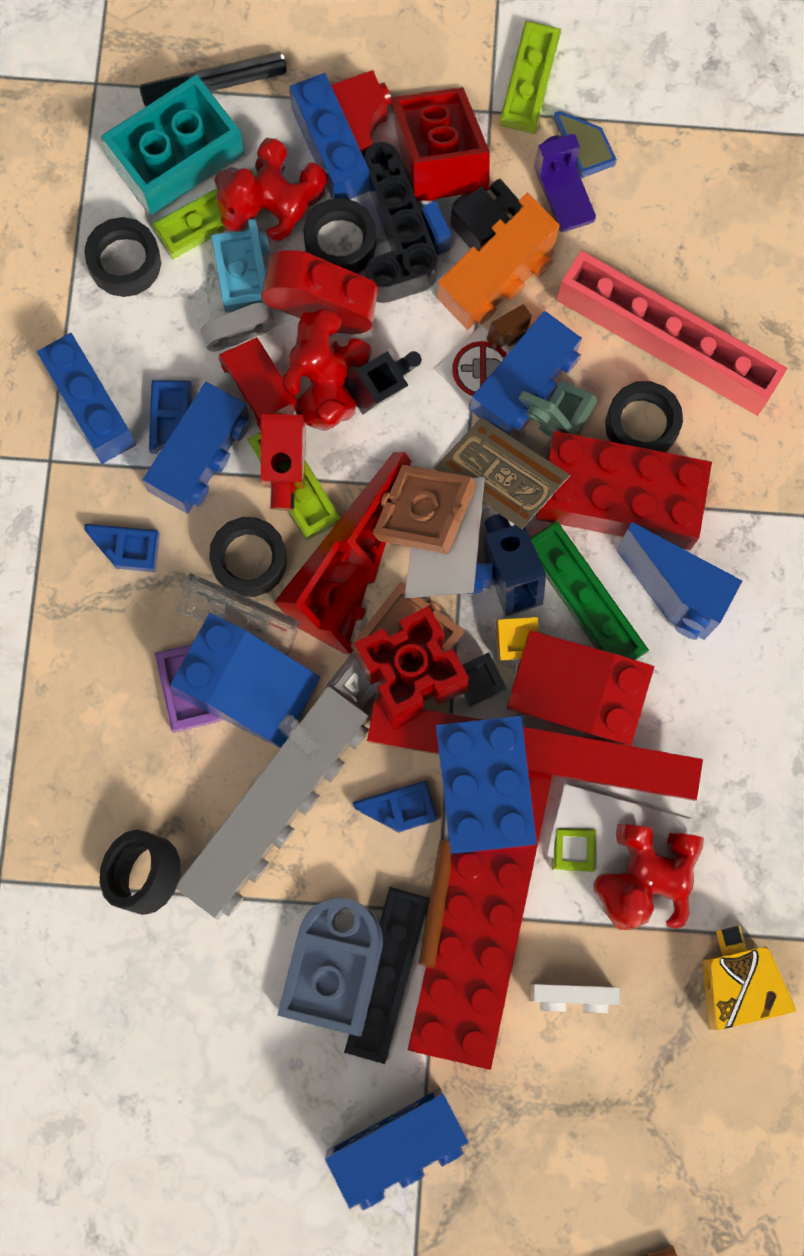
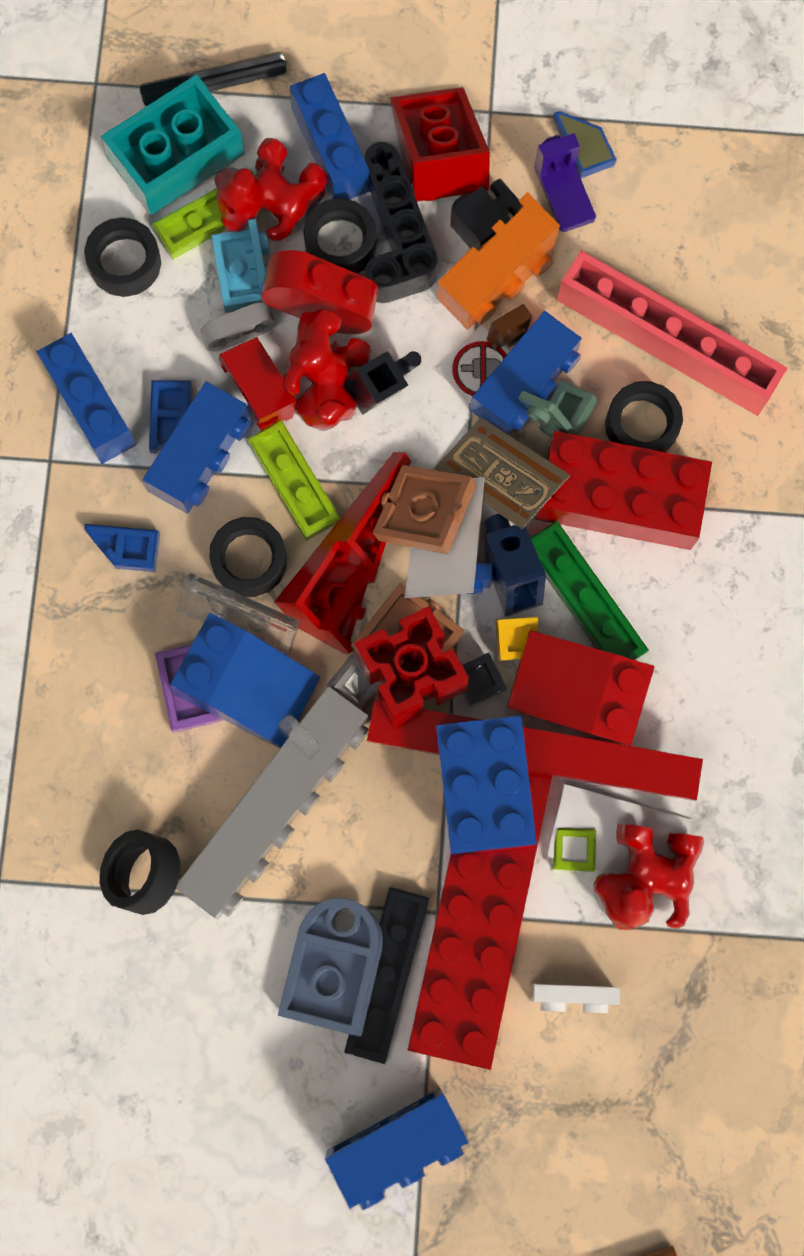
(283, 441): red torso -> none
(363, 105): red arch -> none
(400, 808): blue tile -> none
(436, 906): dark orange bar -> none
(437, 227): blue tile -> none
(530, 77): lime tile -> none
(681, 584): blue slope -> none
(743, 984): yellow torso -> none

